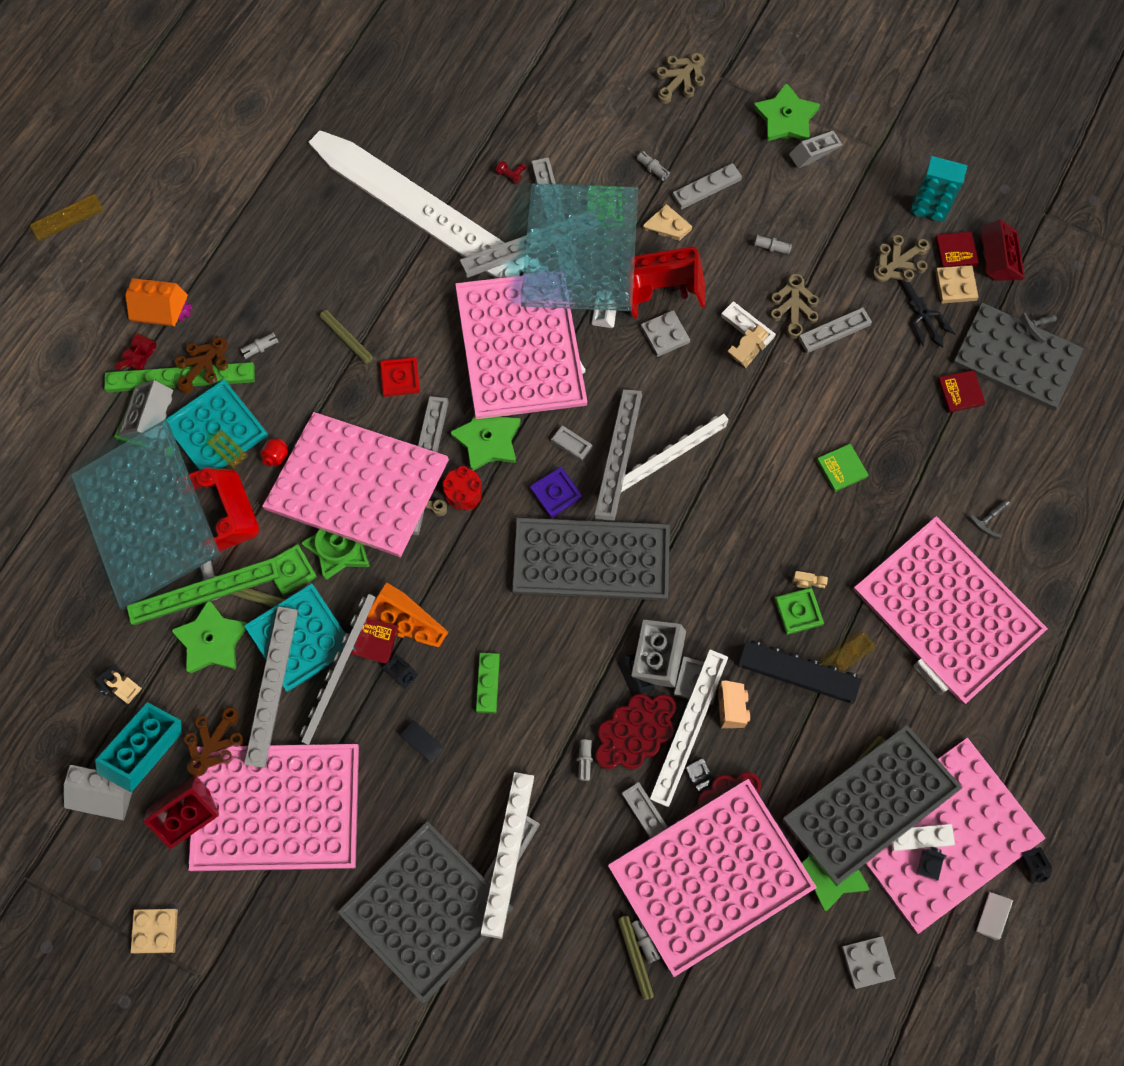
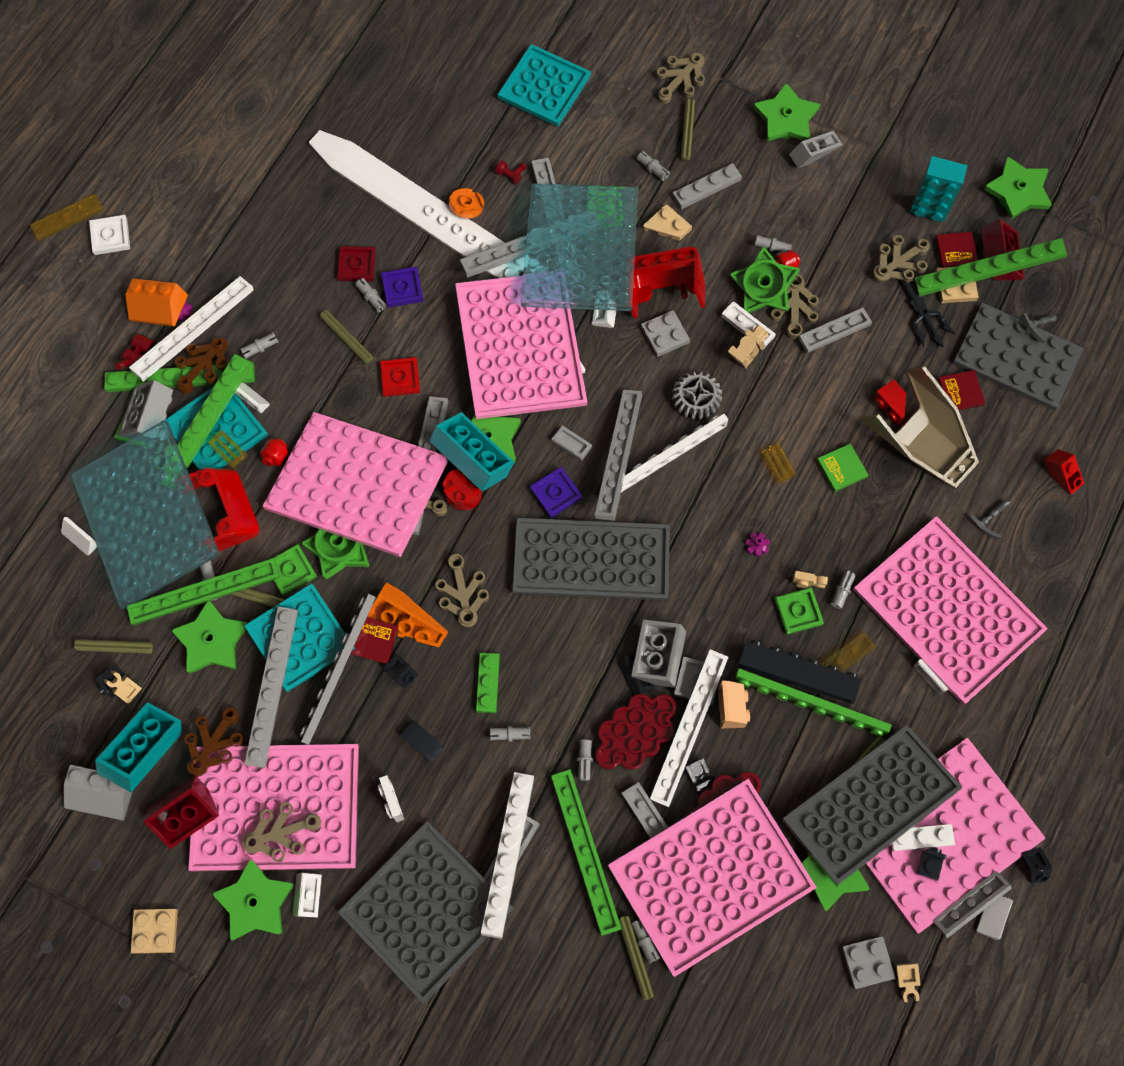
(78, 536): none -> white slope
(109, 234): none -> white plate
(113, 646): none -> olive axle
(191, 329): none -> white plate
(213, 408): none -> bright green plate
(251, 398): none -> white slope
(269, 897): none -> bright green plate
(277, 833): none -> dark tan plant
(306, 895): none -> white slope
(356, 263): none -> dark red tile
(370, 295): none -> light grey pin
(387, 792): none -> white plate
(402, 287): none -> dark purple plate
(462, 593): none -> dark tan plant
(466, 203): none -> orange plate
(471, 451): none -> teal brick
(510, 733): none -> light grey pin
(544, 85): none -> teal plate
(586, 853): none -> bright green plate
(680, 393): none -> light grey gear
(687, 129): none -> olive axle
(757, 544): none -> magenta plant
(765, 270): none -> bright green plate
(777, 446): none -> clear yellow tile
(787, 258): none -> red head
(819, 705): none -> bright green plate
(843, 590): none -> light grey axle
(892, 401): none -> red slope
(908, 977): none -> tan plate
(933, 434): none -> dark tan windscreen
(971, 904): none -> light grey plate
(991, 267): none -> bright green plate
(1020, 188): none -> bright green plate
(1064, 470): none -> red slope

